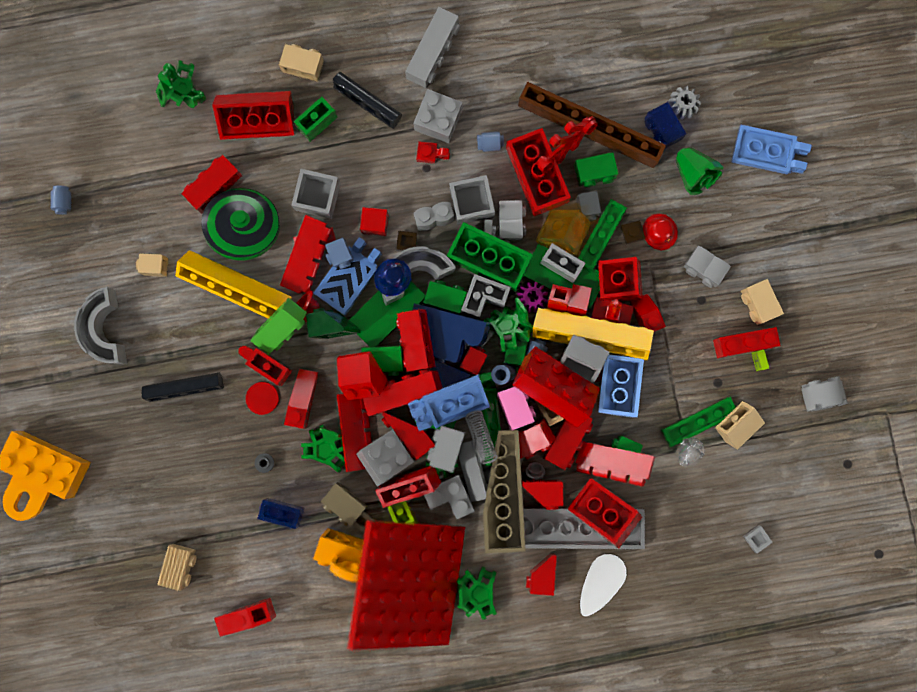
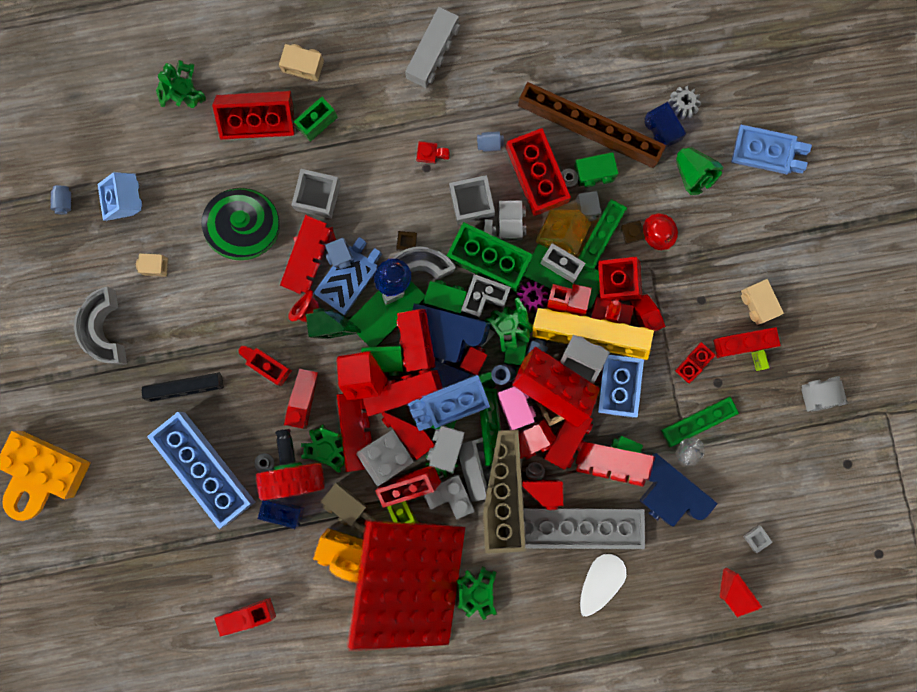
(119, 196): none -> light blue slope
(177, 567): tan brick -> none
(201, 469): none -> light blue brick
(211, 182): red brick -> none
(229, 284): yellow brick -> none
(262, 398): red piece -> none
(279, 327): bright green brick -> none
(289, 477): none -> red wheel
(366, 100): black brick -> none
(374, 221): red piece -> none
(438, 116): light grey brick -> none
(438, 215): light grey brick -> none
(479, 443): light grey piece -> none
(543, 577): red slope -> none
(568, 142): red plant -> none
(570, 183): none -> light grey plate
(605, 513): red slope -> none
(674, 495): none -> dark blue brick
(695, 362): none -> red slope
(707, 267): light grey brick -> none
(737, 594): none -> red slope
(740, 425): tan brick -> none

